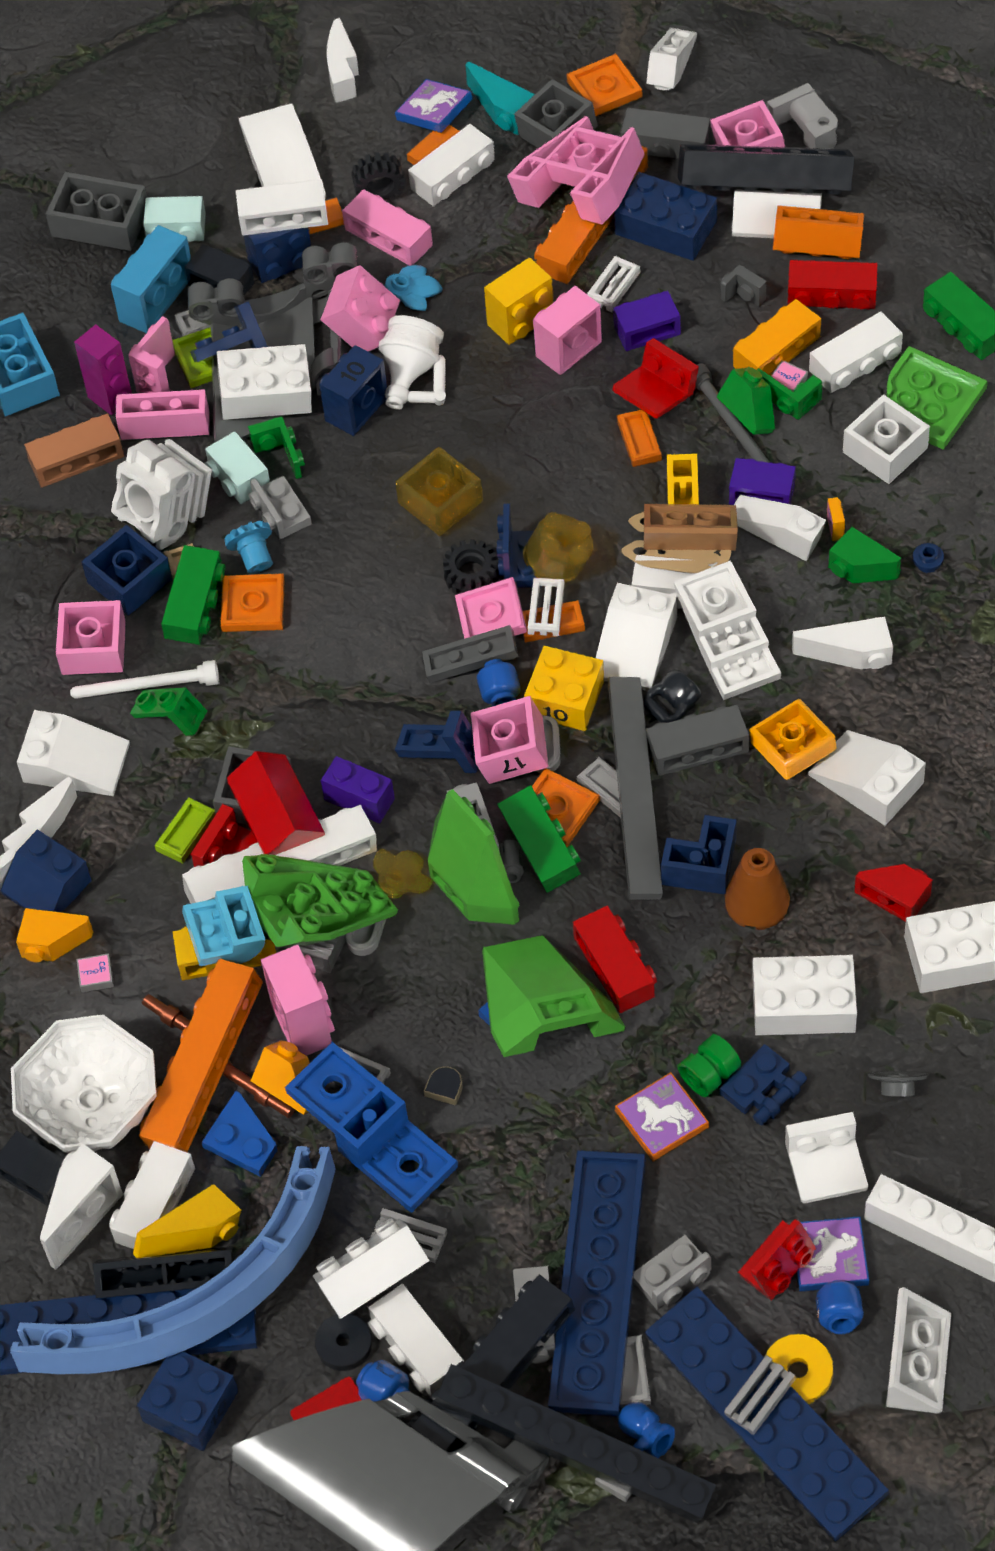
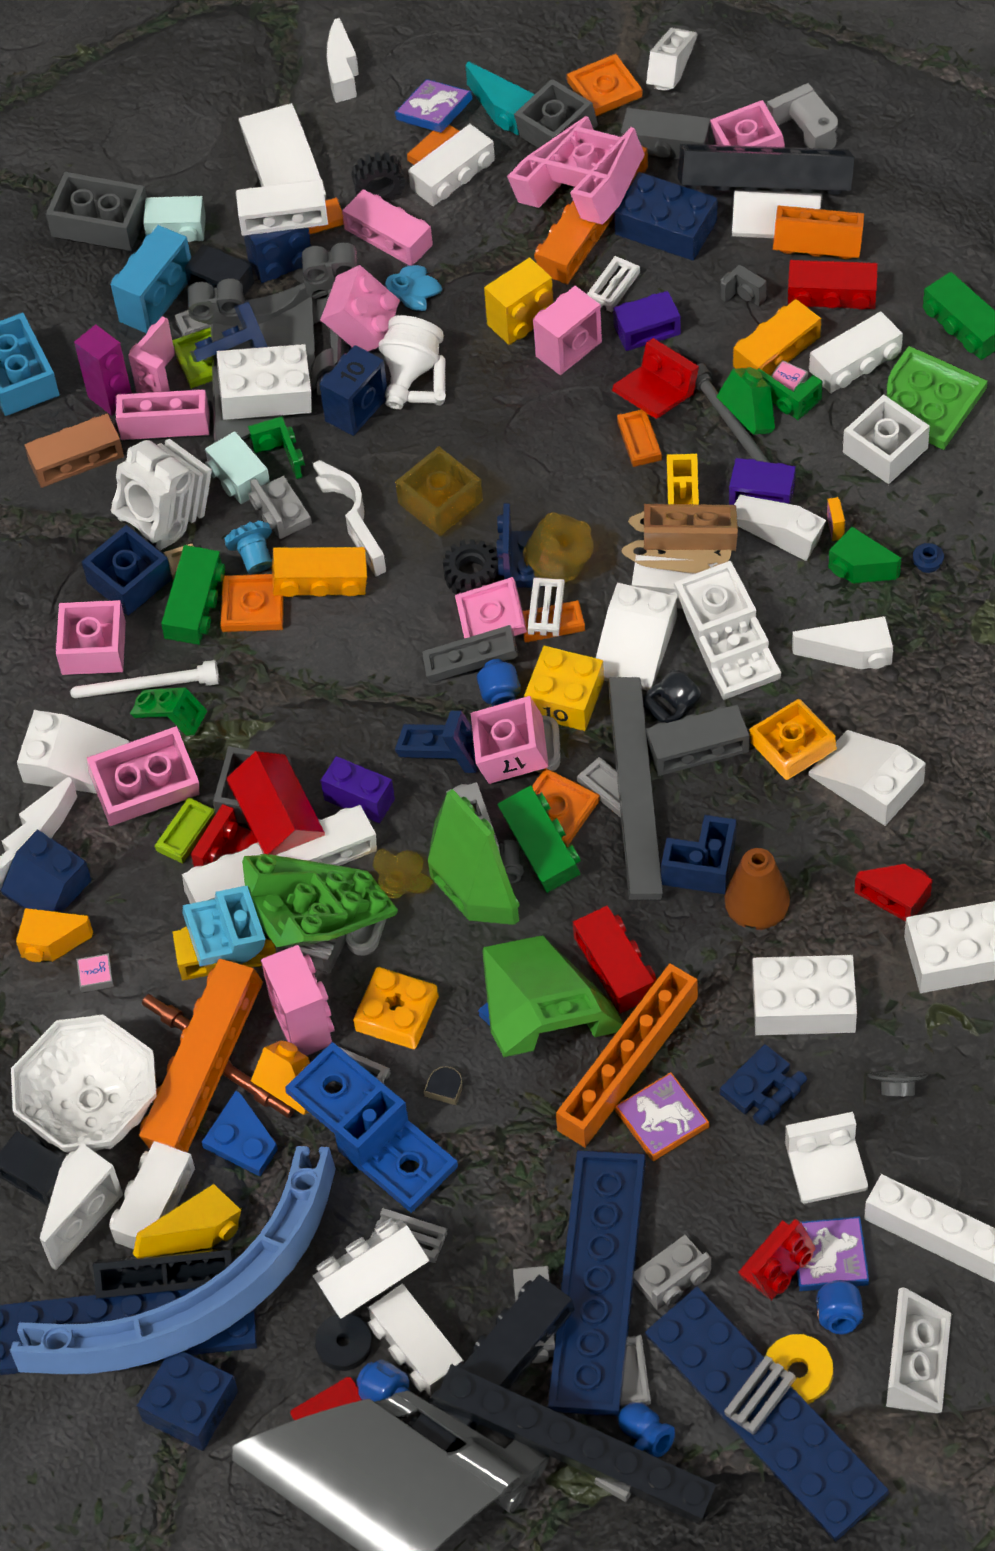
(143, 776): none -> bright pink brick
(319, 571): none -> light orange brick
(335, 480): none -> white piece
(405, 1023): none -> light orange brick
(627, 1055): none -> orange brick
(705, 1069): green wheel -> none

